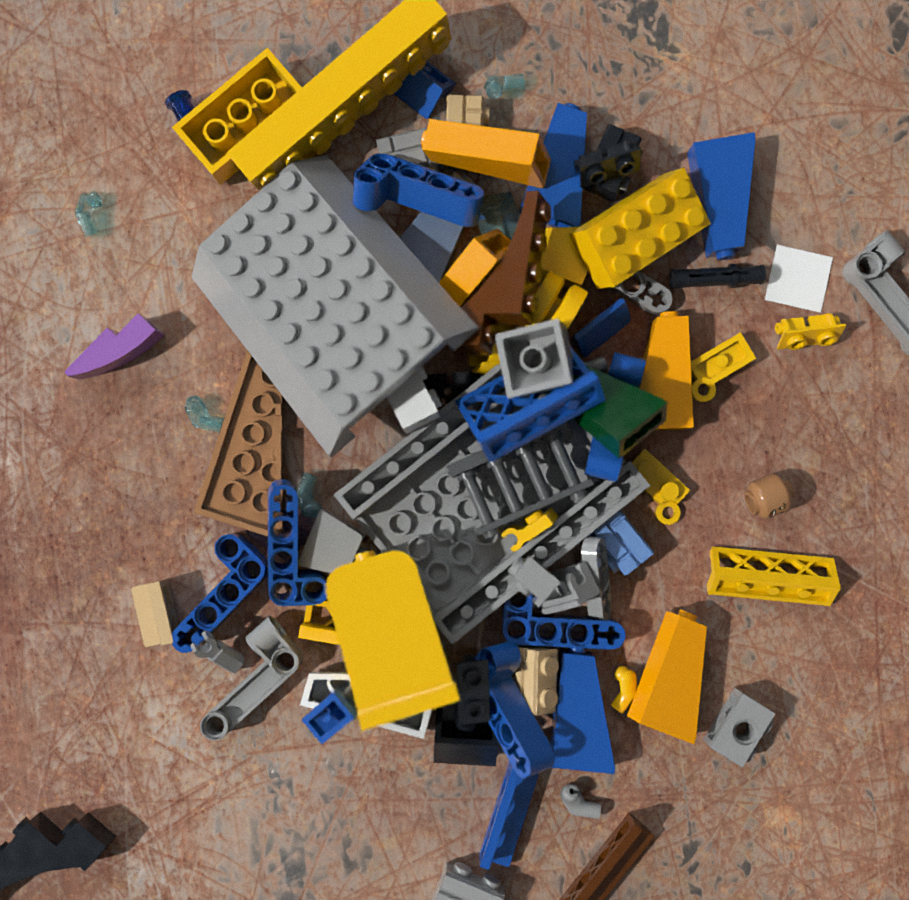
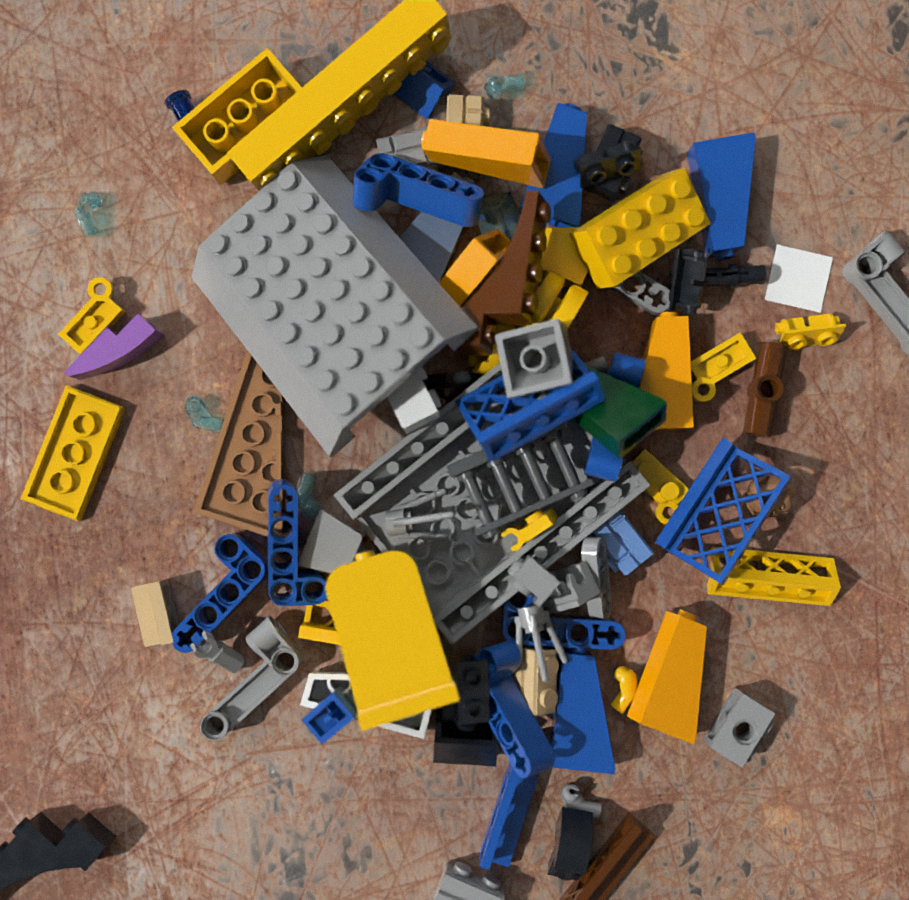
(73, 453): none -> yellow tile
(93, 317): none -> yellow hinge
(400, 522): none -> light grey plant
(532, 619): none -> light grey plant
(572, 844): none -> black brick
(602, 328): blue slope -> none
(687, 267): none -> black hinge
(697, 501): none -> blue fence
(768, 369): none -> reddish brown piece

